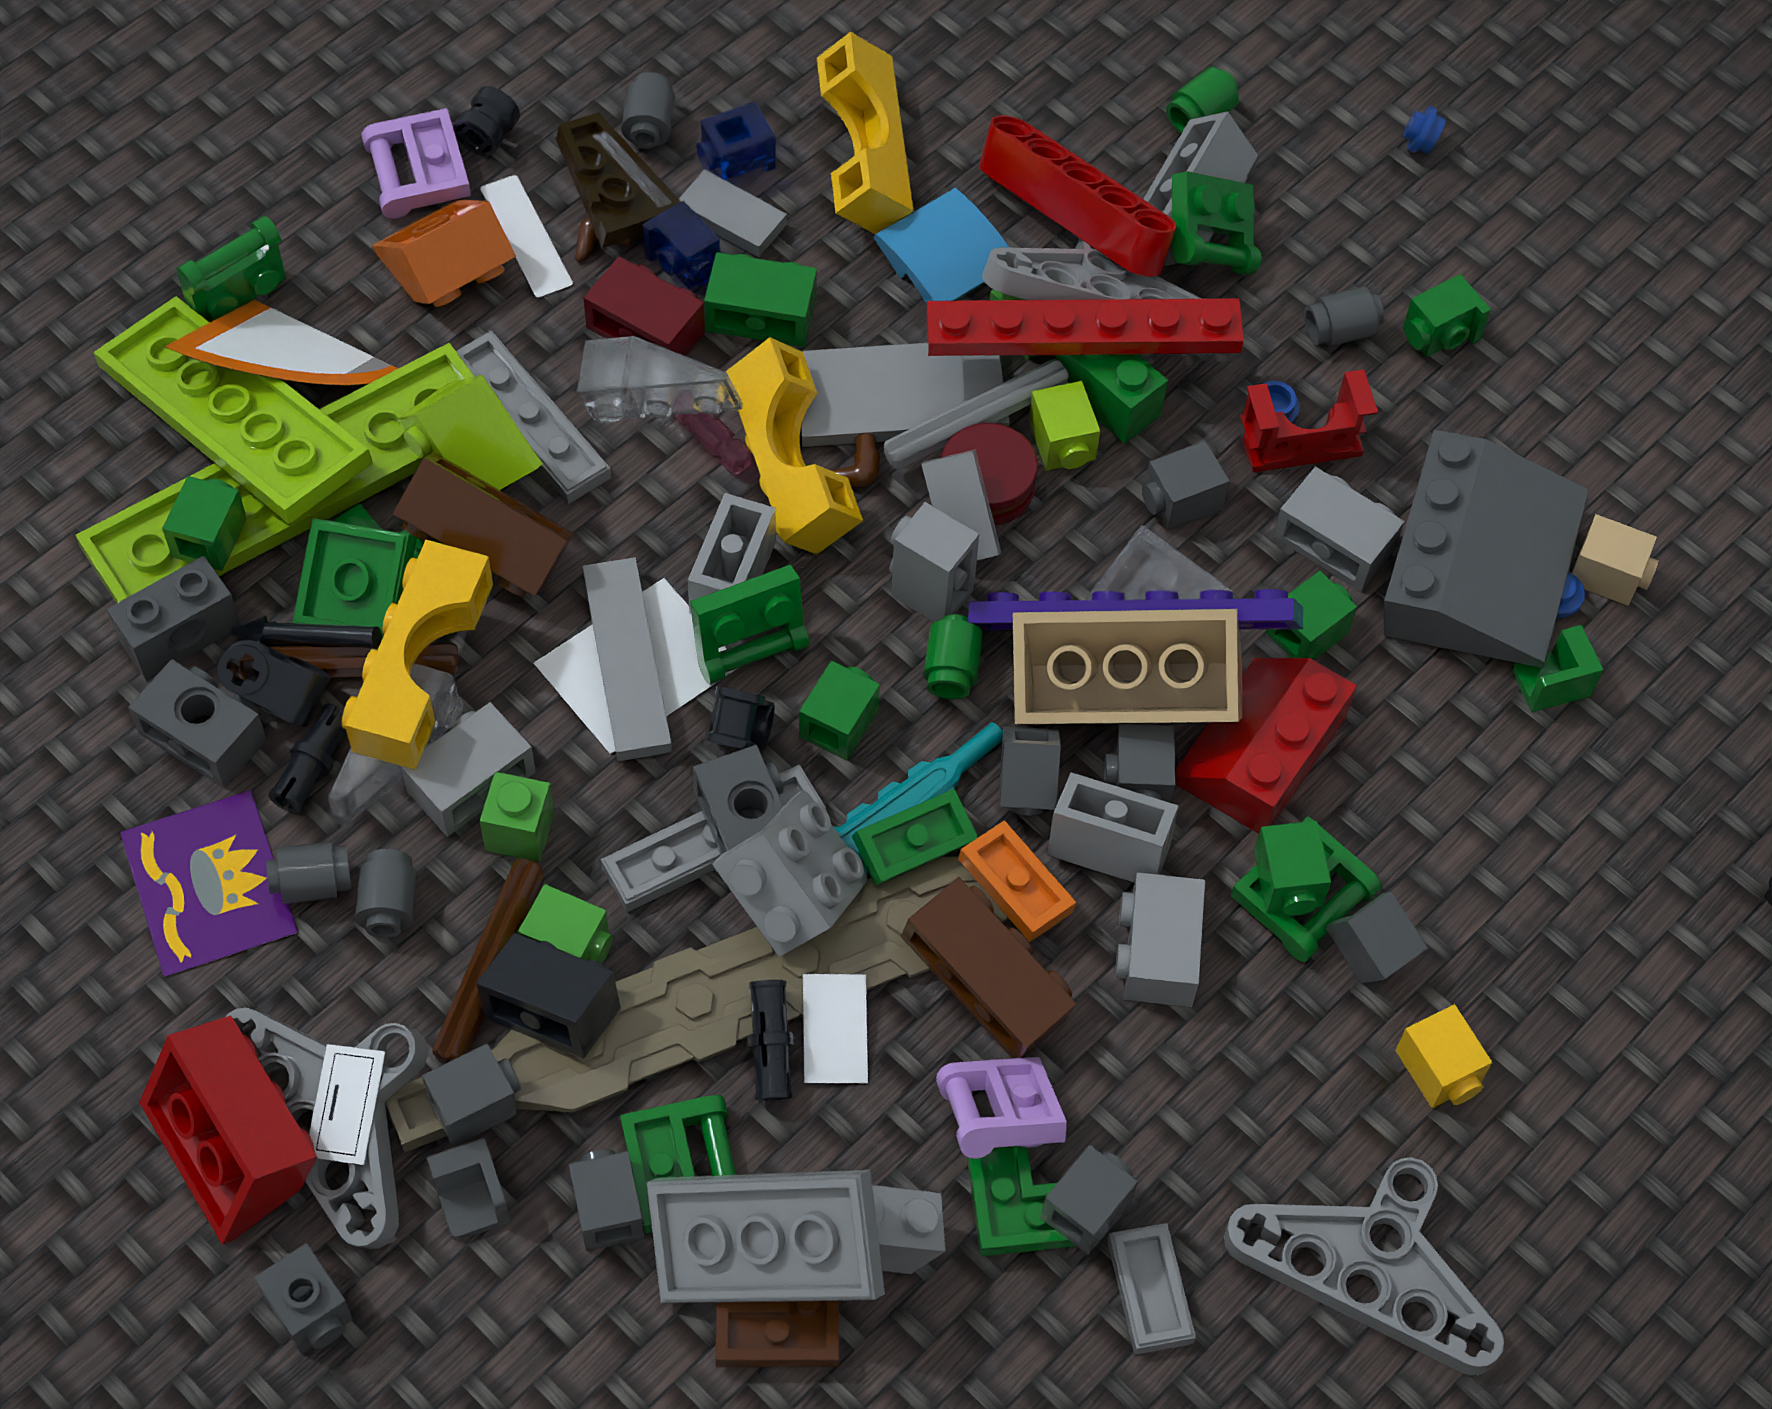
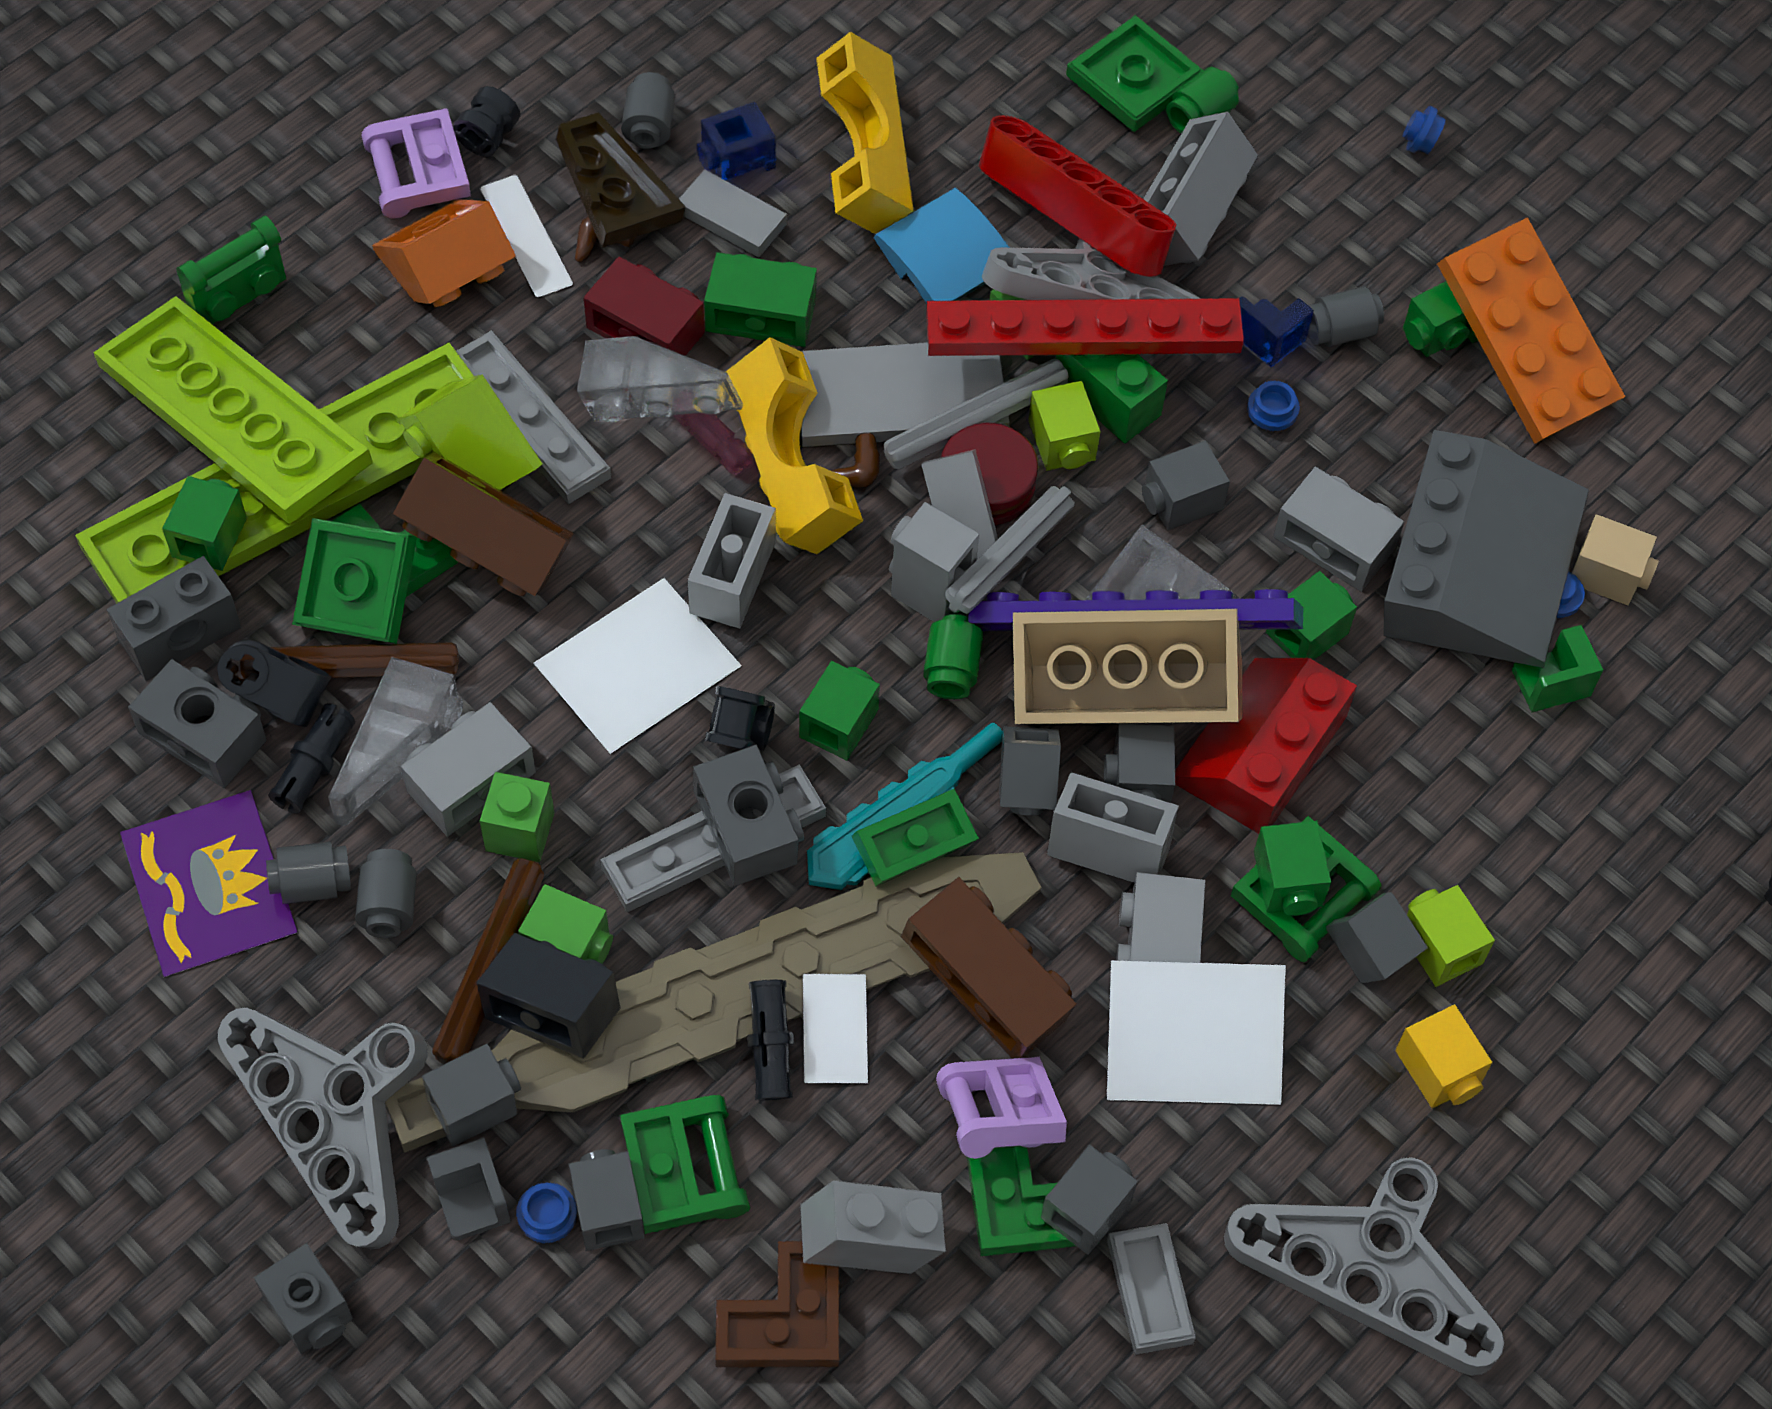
(226, 1126): red slope -> none
(279, 347): sticker -> none
(309, 634): black piece -> none
(346, 1103): white sticker -> none
(440, 597): yellow arch -> none
(546, 1212): none -> blue plate
(627, 659): light grey tile -> none
(681, 244): clear blue brick -> none
(746, 611): green plate -> none
(766, 1237): light grey tile -> none
(793, 874): light grey bracket -> none
(1009, 550): none -> light grey axle
(1017, 881): orange plate -> none
(1132, 72): none -> green plate
(1196, 1032): none -> white sticker
(1219, 208): green plate -> none
(1274, 332): none -> clear blue panel
(1277, 443): red piece -> none
(1452, 933): none -> lime brick
(1530, 330): none -> orange plate

